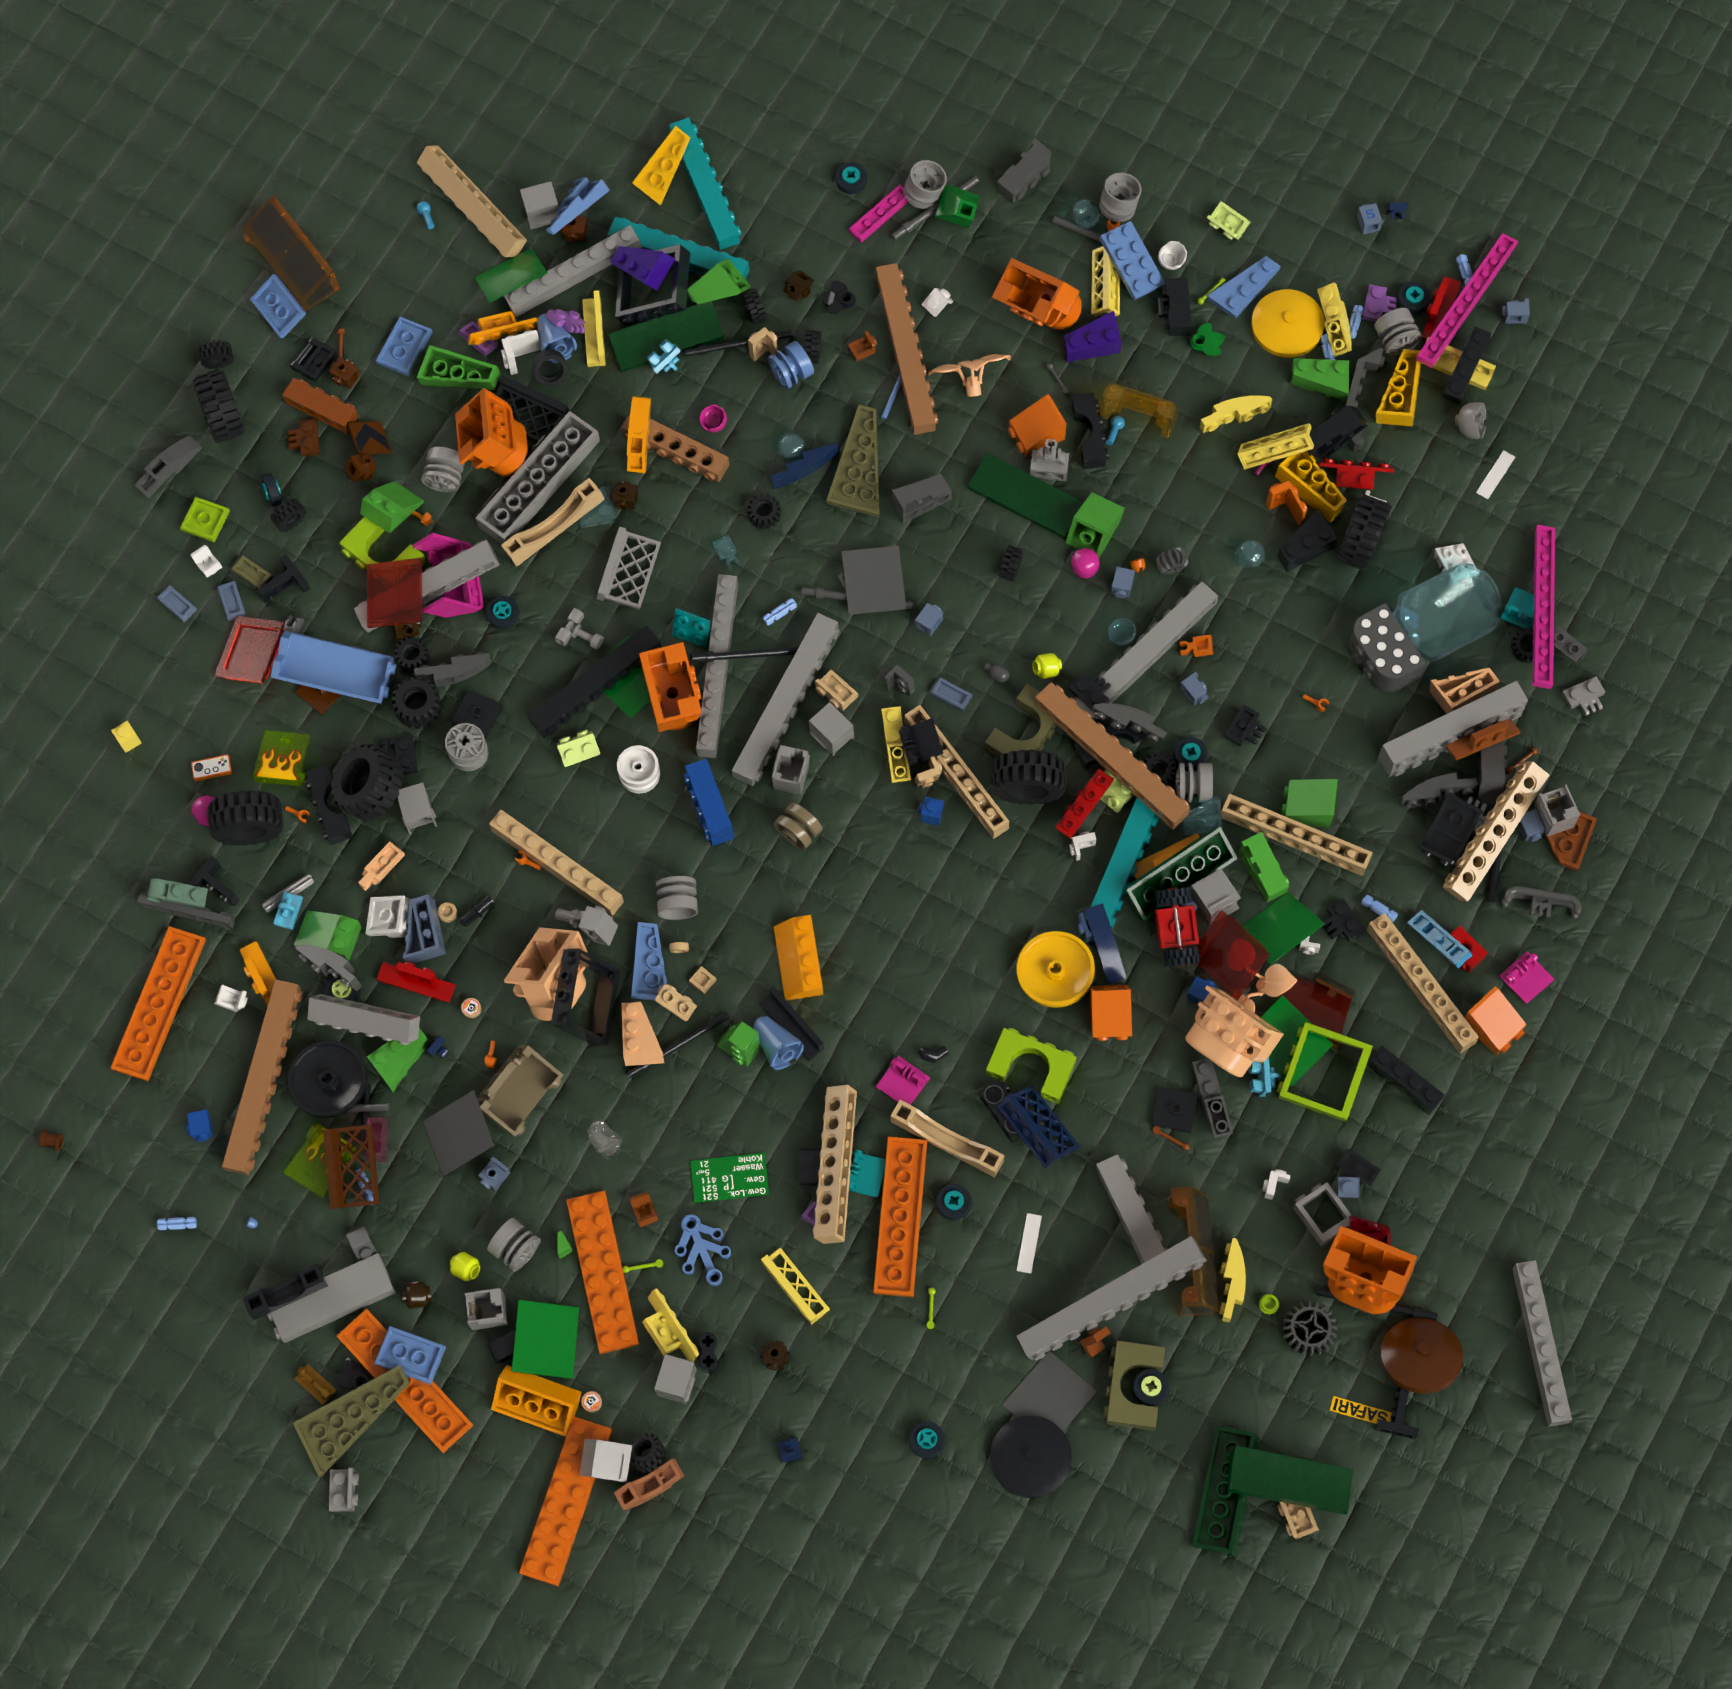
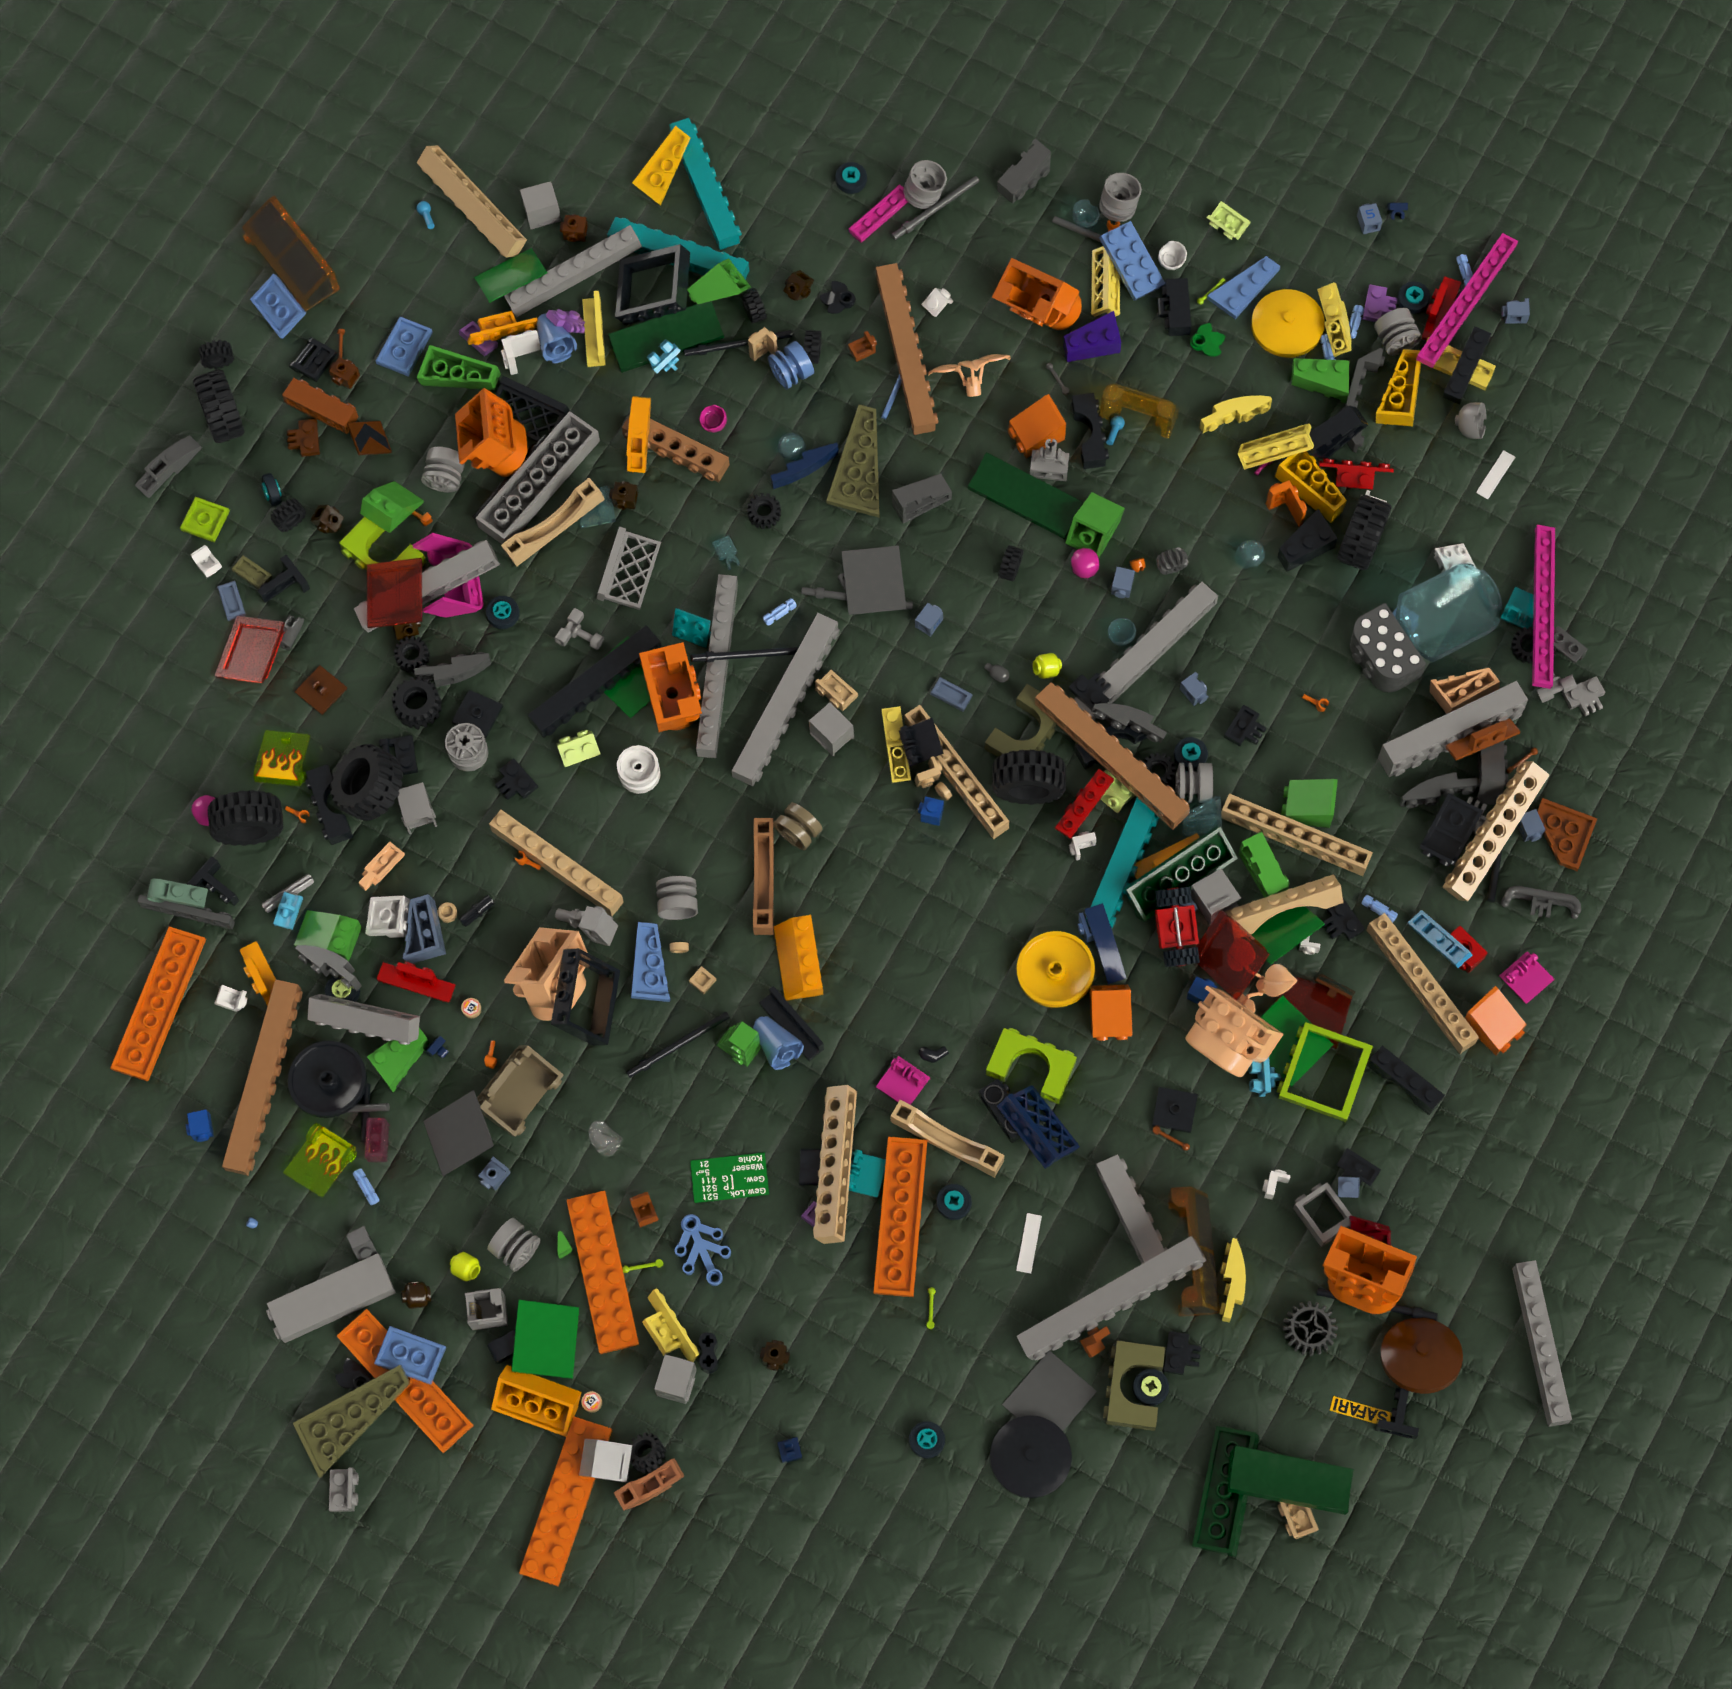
(51, 1140): reddish brown bush -> none
(126, 736): light yellow brick -> none
(176, 603): sand blue tile -> none
(176, 1223): light blue axle -> none
(211, 767): tile -> none
(271, 1299): black arch -> none
(315, 1384): pearl gold hinge -> none
(327, 519): none -> dark brown brick
(333, 667): medium blue cylinder -> none
(335, 1165): reddish brown fence -> none
(360, 467): reddish brown brick -> none
(515, 781): none -> black hinge
(553, 379): black tyre -> none
(578, 200): medium blue wedge -> none
(639, 1039): light nougat wedge -> none
(643, 264): dark purple wedge -> none
(674, 1002): tan bracket -> none
(708, 802): blue brick -> none
(763, 876): none -> medium nougat arch
(788, 1287): light yellow fence -> none
(790, 769): light grey piece -> none
(901, 678): dark grey bracket -> none
(943, 791): none -> tan tile
(957, 206): green slope -> none
(1180, 1353): none -> black hinge
(1200, 646): orange plate -> none
(1211, 1098): dark grey slope -> none
(1268, 1304): lime plate -> none
(1319, 893): none -> tan arch
(1557, 810): light grey piece -> none
(1566, 684): none -> light grey bar

